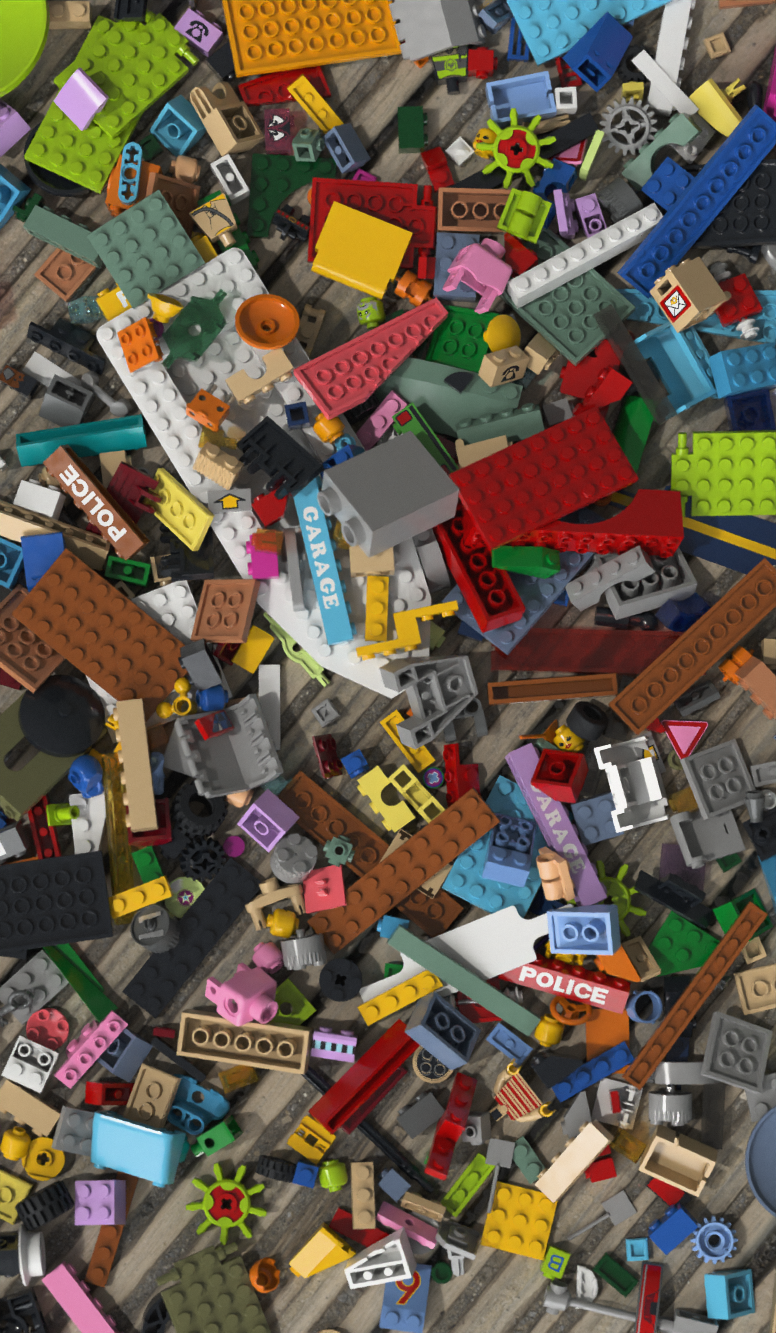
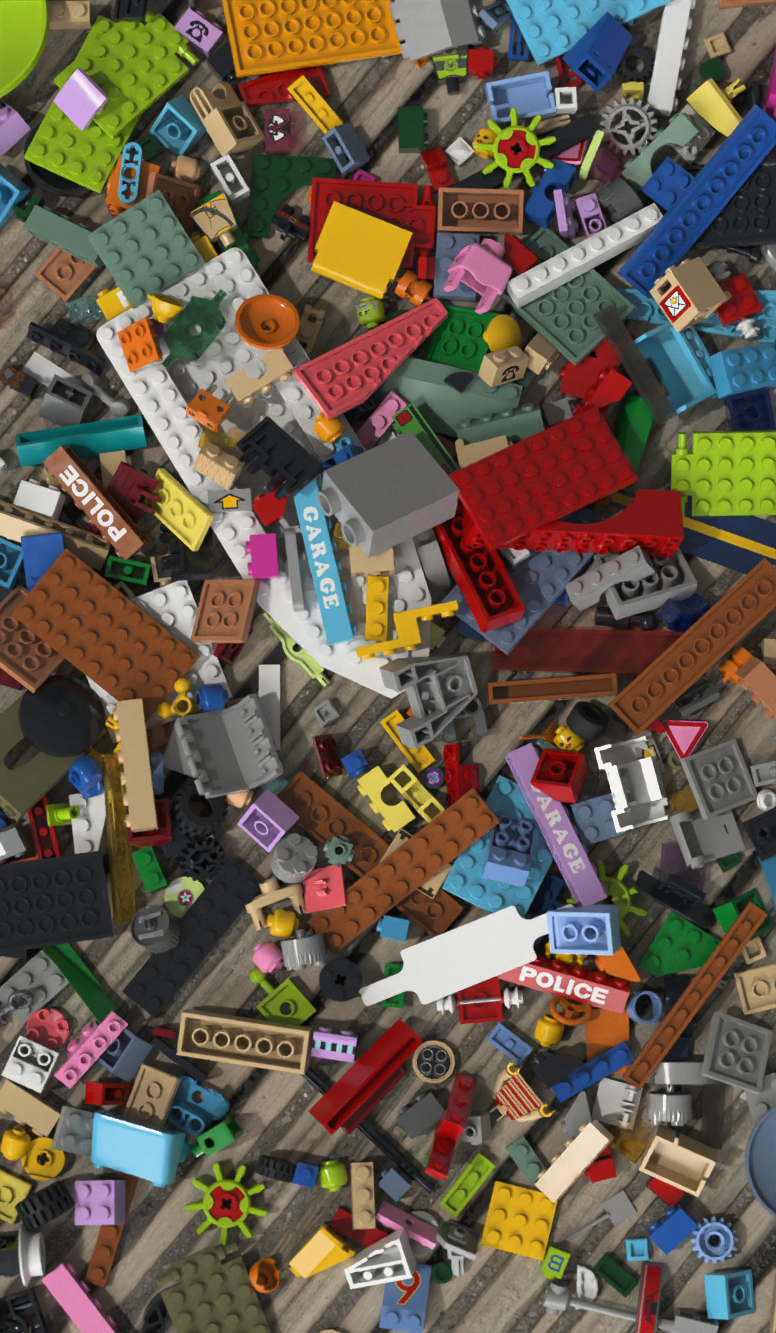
(140, 897): yellow plate -> none
(200, 665): brick -> none
(214, 724): red slope -> none
(234, 846): magenta tile -> none
(237, 1077): clear yellow slope -> none
(252, 652): yellow slope -> none
(253, 995): bright pink piece -> none
(268, 541): clear orange brick -> none
(297, 415): dark blue brick -> none
(298, 1142): yellow piece -> none
(308, 145): sand green brick -> none
(399, 996): yellow plate -> none
(430, 1209): tan plate -> none
(442, 1030): sand blue brick -> none
(463, 980): sand green tile -> none
(498, 1154): light grey piece -> none
(524, 215): lime plate -> none
(526, 560): green slope -> none
(555, 875): light nougat plate -> none
(605, 167): none -> clear pink slope
(615, 1101): red tile -> none
(641, 958): tan plate -> none
(664, 84): white sticker -> none
(713, 69): none -> dark green tile
(755, 805): dark grey cone -> none

